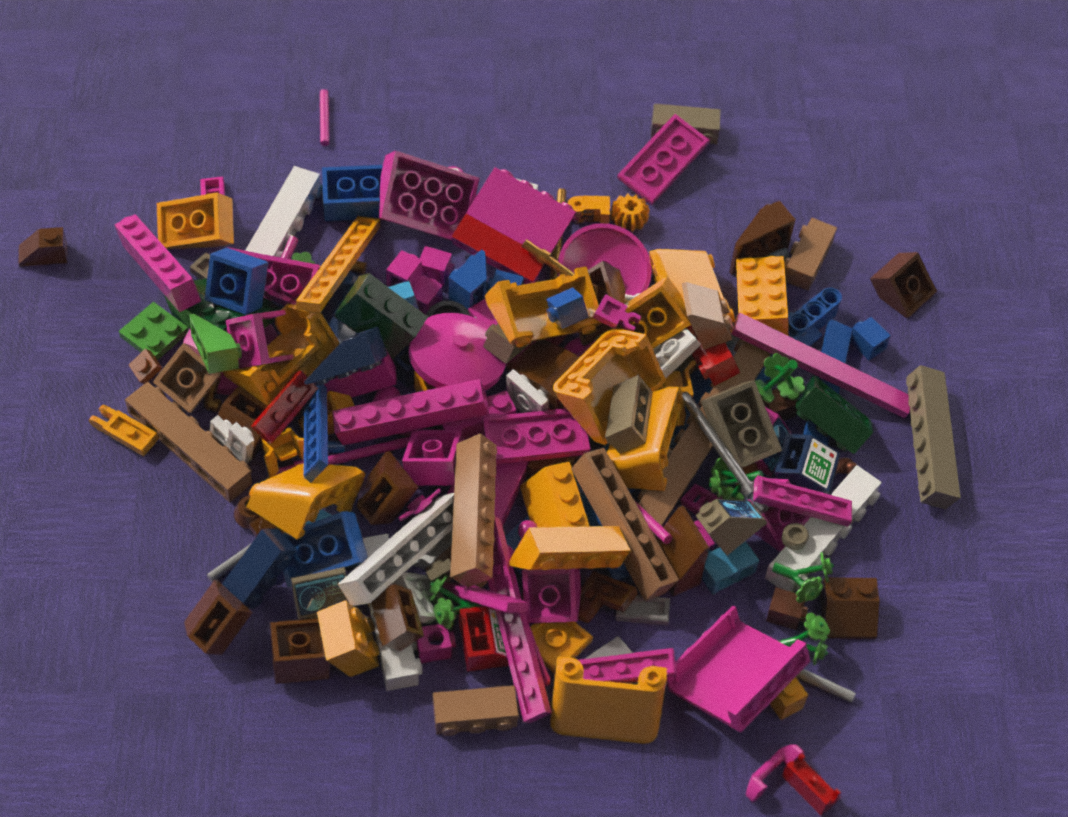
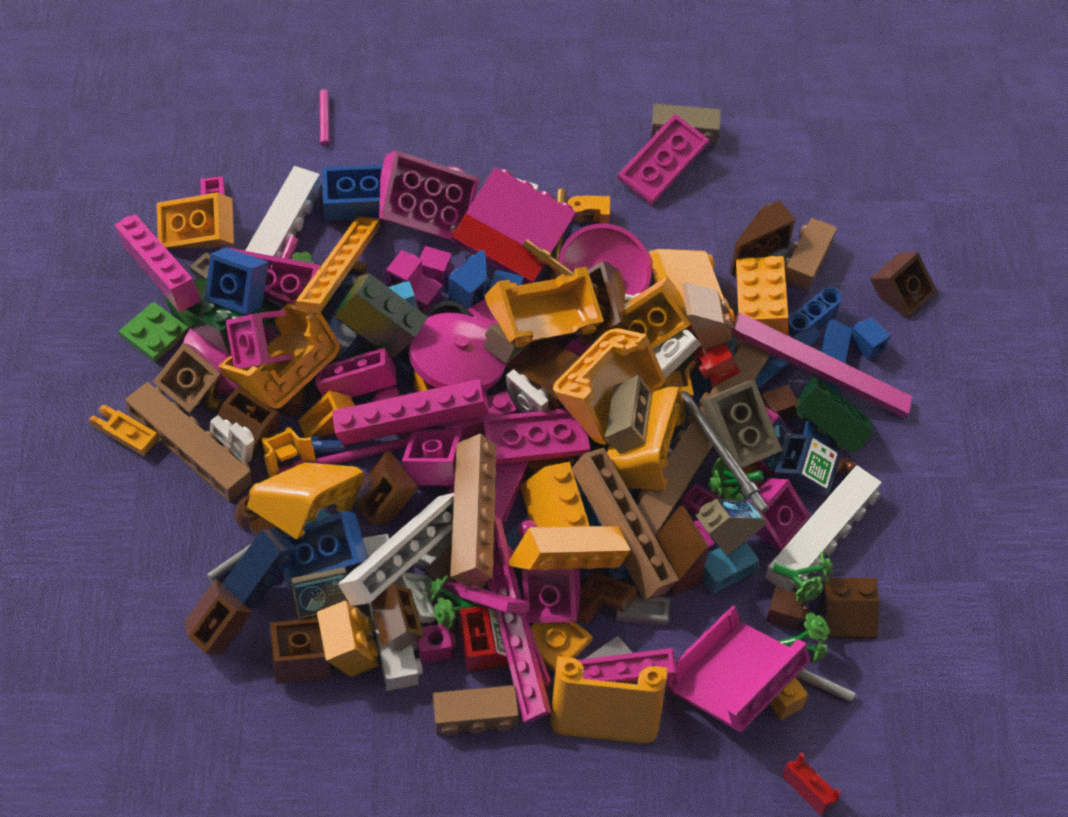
(44, 248): reddish brown slope -> none
(145, 366): dark orange plate -> none
(214, 346): bright green slope -> none
(284, 407): red plate -> none
(315, 434): blue tile -> none
(360, 351): dark blue slope -> none
(418, 505): dark pink plate -> none
(439, 570): dark tan plate -> none
(566, 308): blue brick -> none
(613, 313): dark pink plate -> none
(630, 212): light orange gear -> none
(655, 527): dark pink bar -> none
(755, 785): dark pink bar -> none
(778, 368): bright green plant -> none
(795, 536): dark tan tile -> none
(802, 501): dark pink tile -> none
(933, 437): dark tan brick -> none

